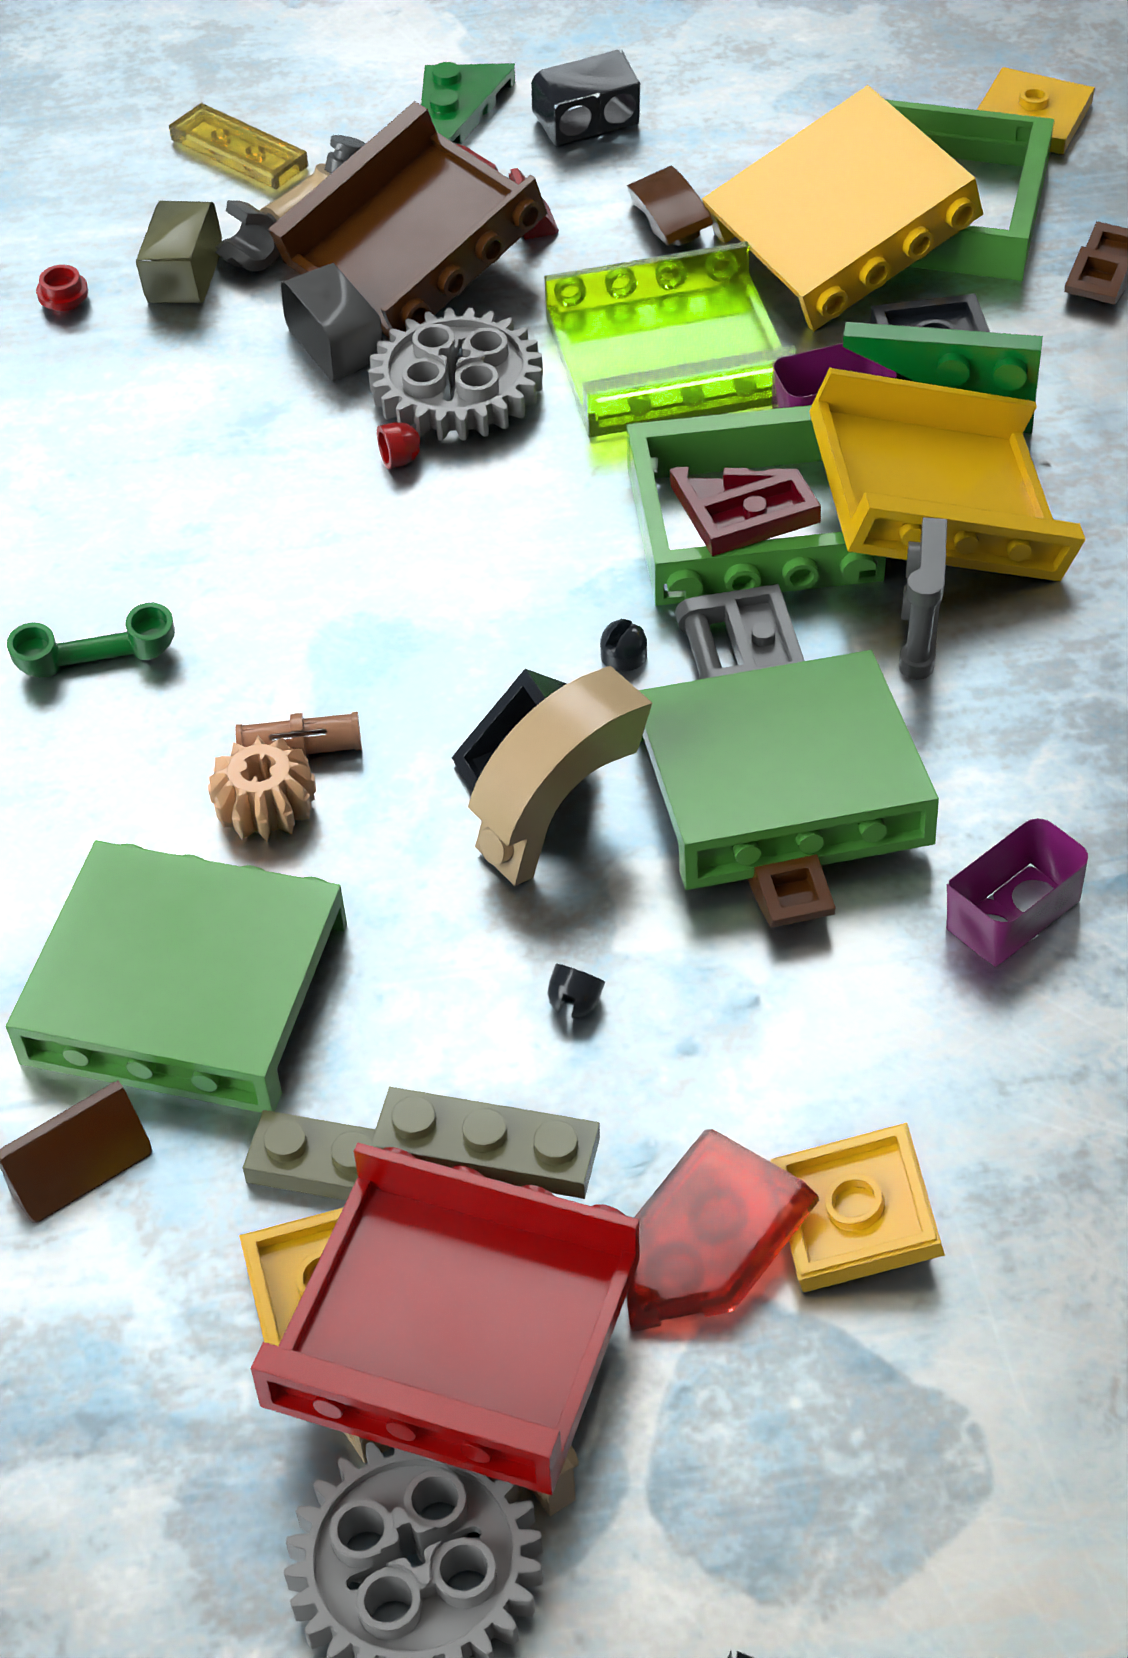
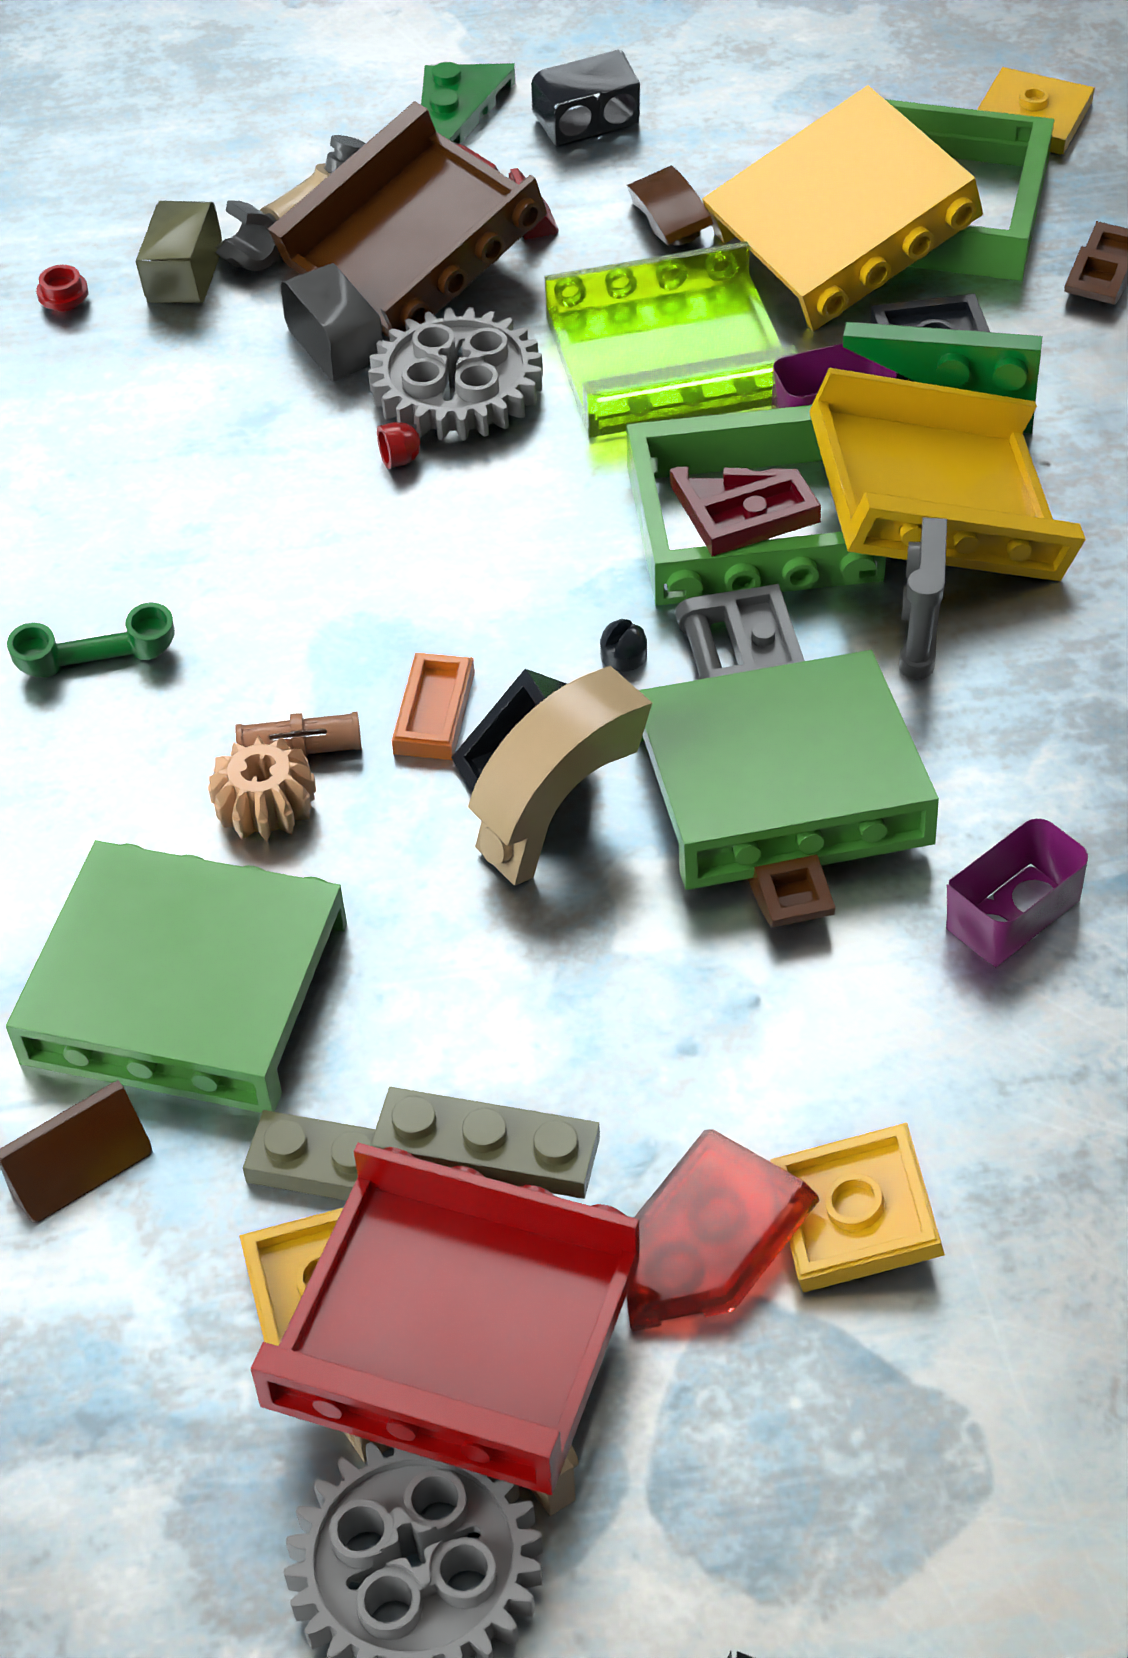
(238, 145): clear yellow tile -> none
(433, 706): none -> orange tile
(574, 985): black hinge -> none

